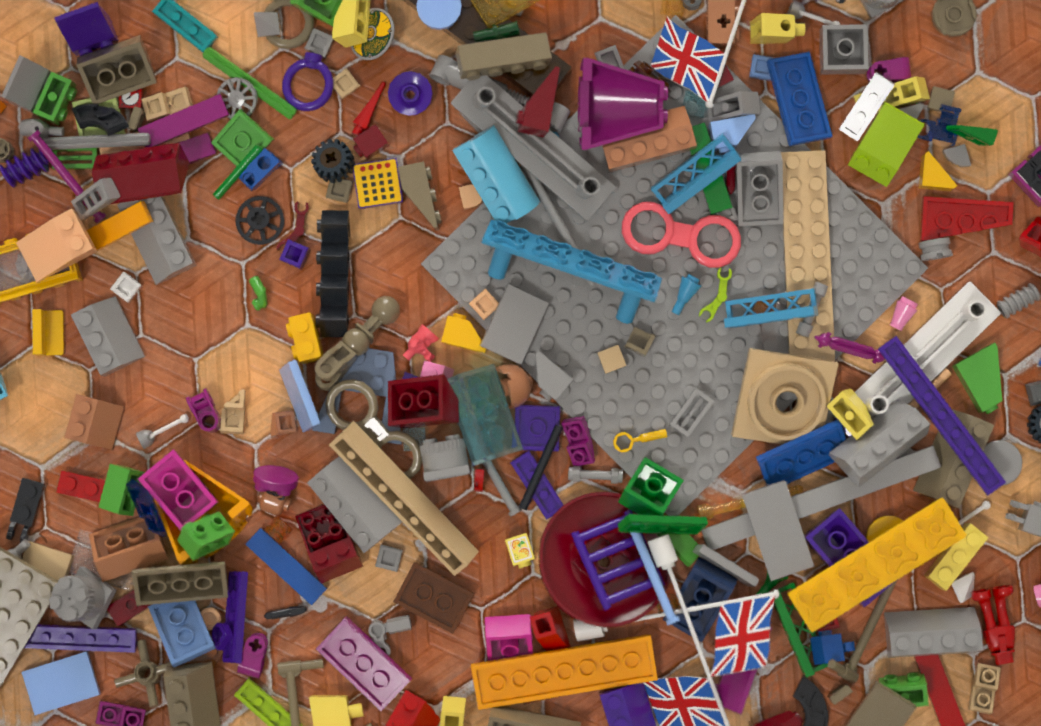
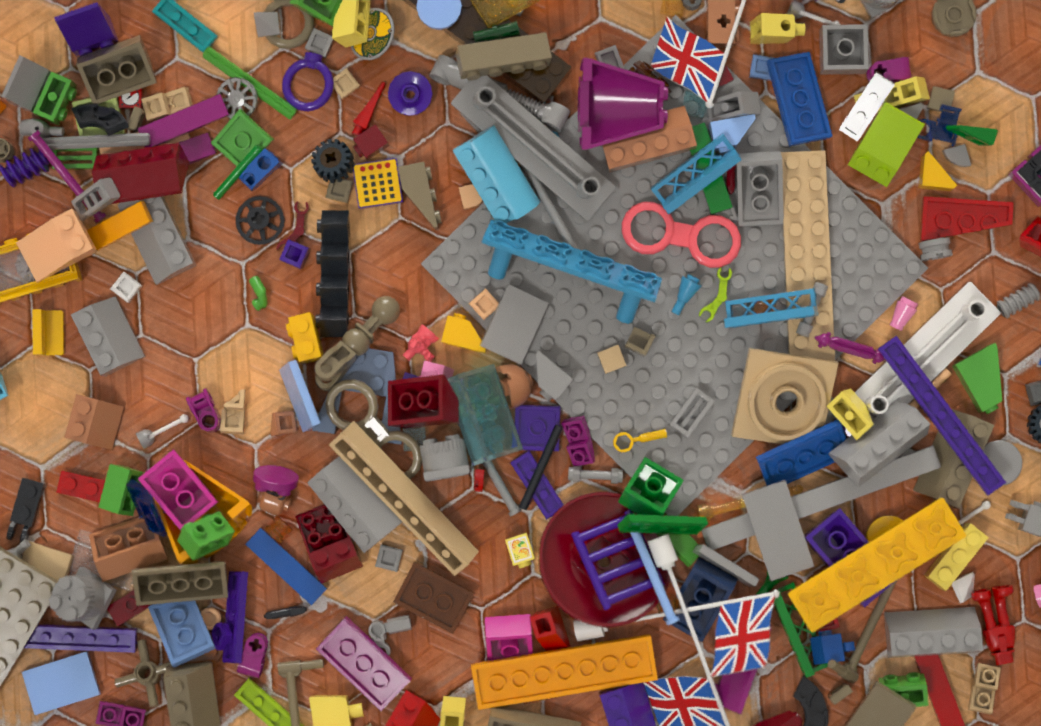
(537, 113): dark red slope -> none

